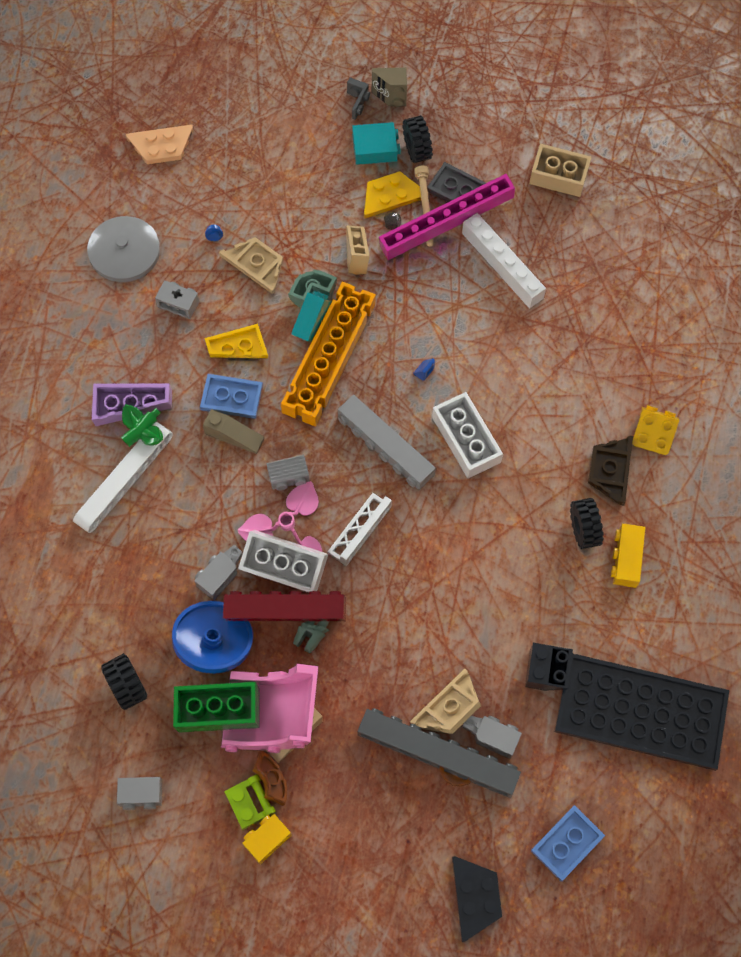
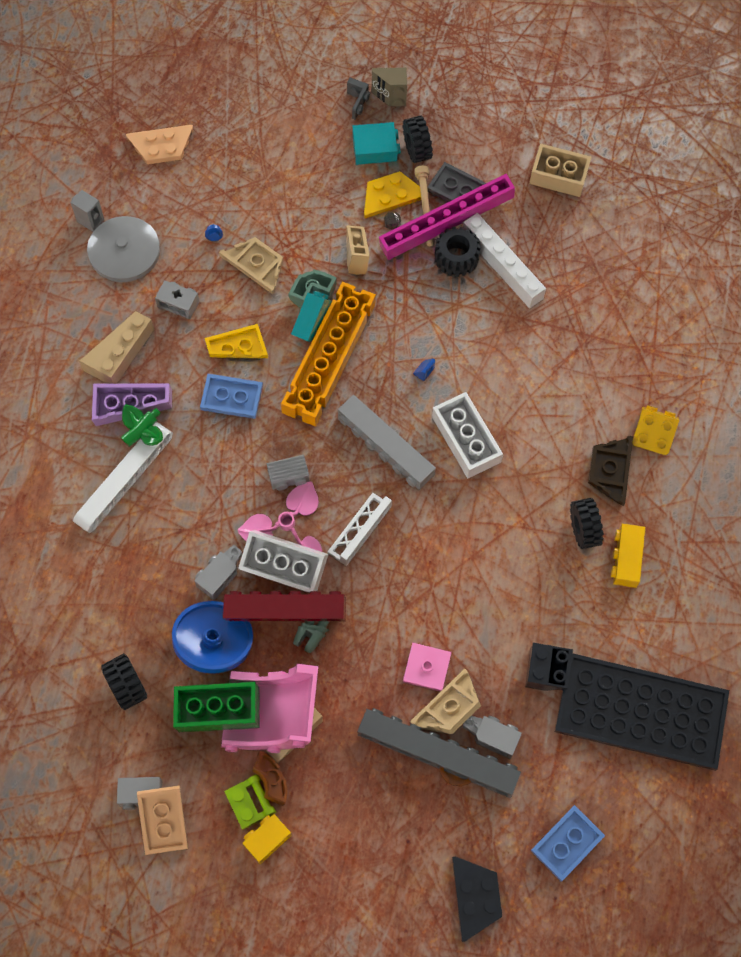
(87, 210): none -> light grey brick
(117, 351): none -> tan wedge
(162, 820): none -> light nougat plate
(231, 431): dark tan slope -> none
(427, 667): none -> bright pink plate
(457, 263): none -> black tyre

